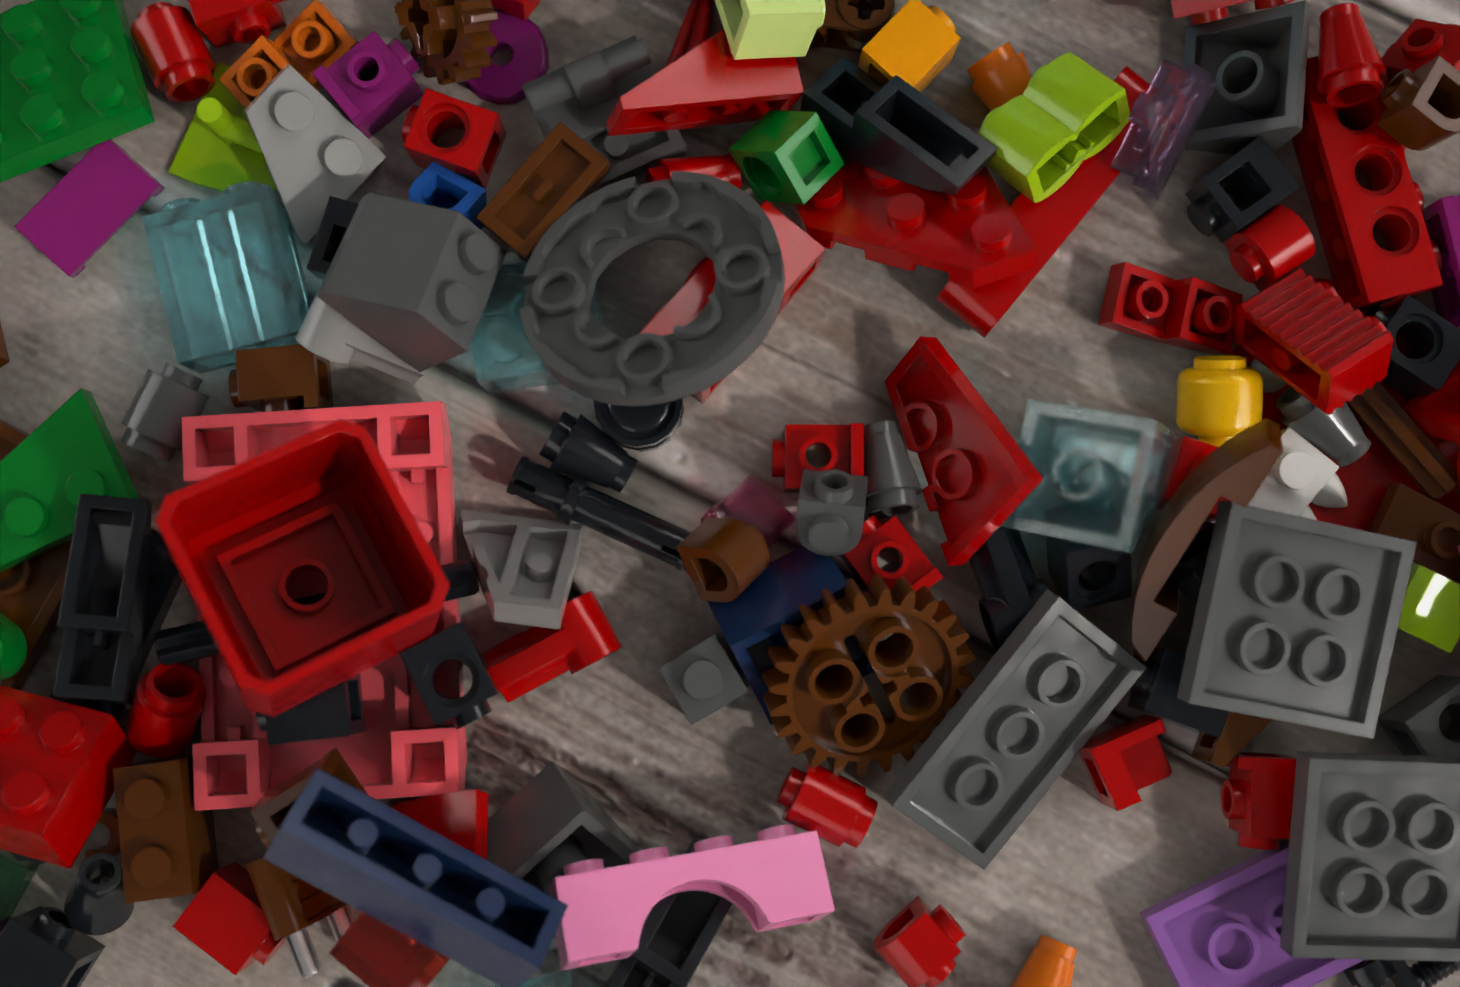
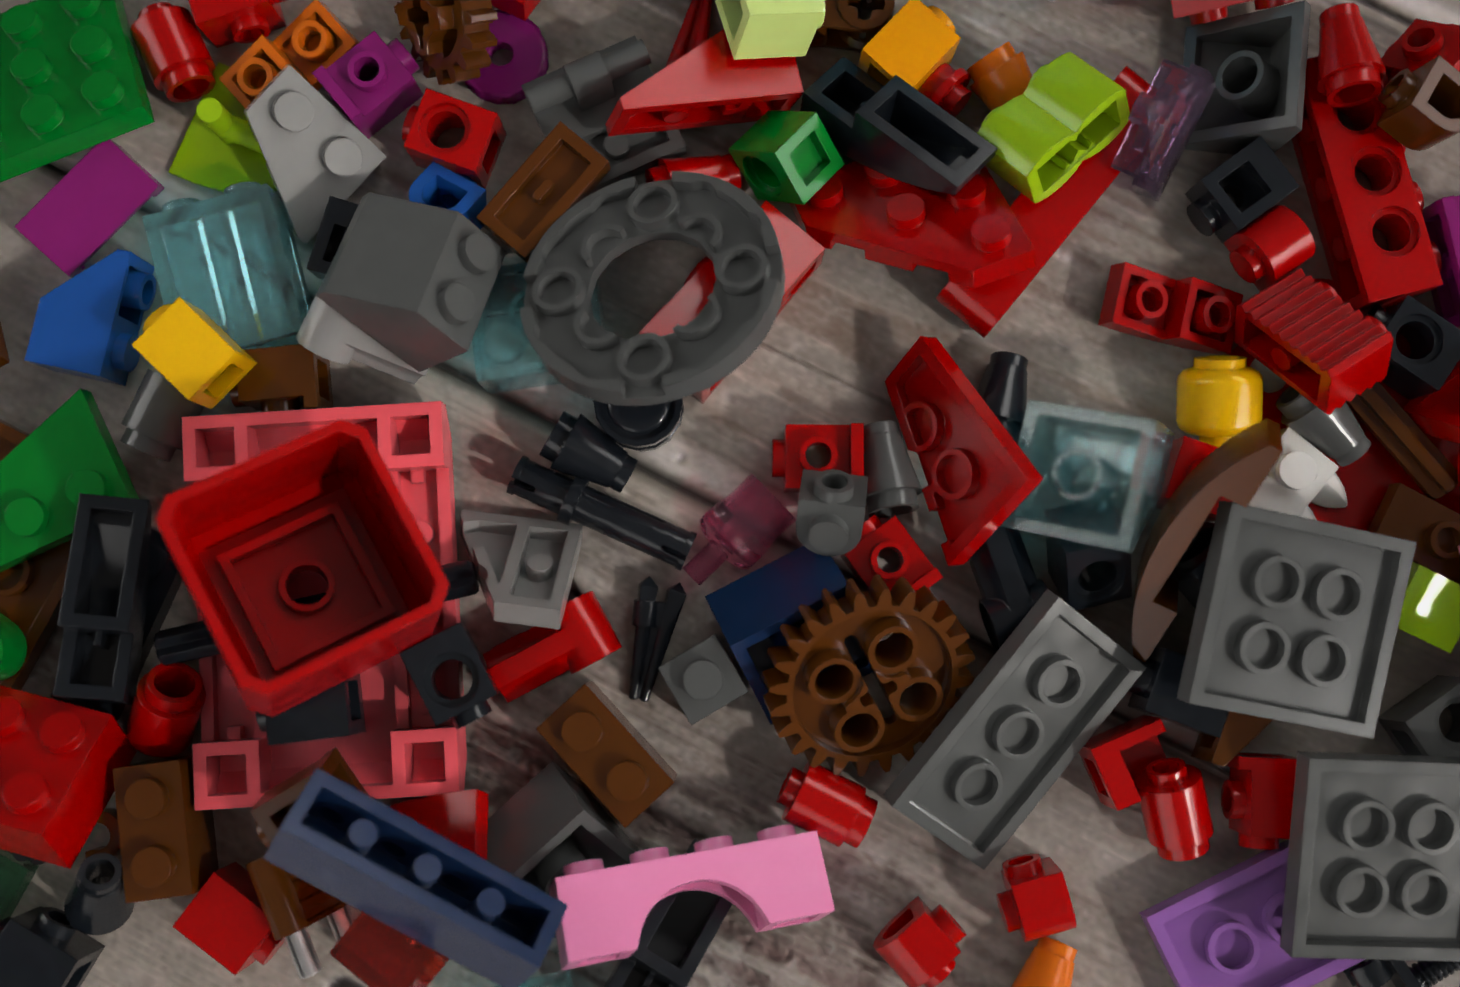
(94, 319): none -> blue slope
(193, 352): none -> yellow brick
(607, 753): none -> reddish brown brick
(653, 630): none -> black piece
(723, 557): reddish brown plate -> none
(948, 88): none -> red plate
(1006, 389): none -> black cone
(1035, 897): none -> red plate
(1175, 809): none -> red brick

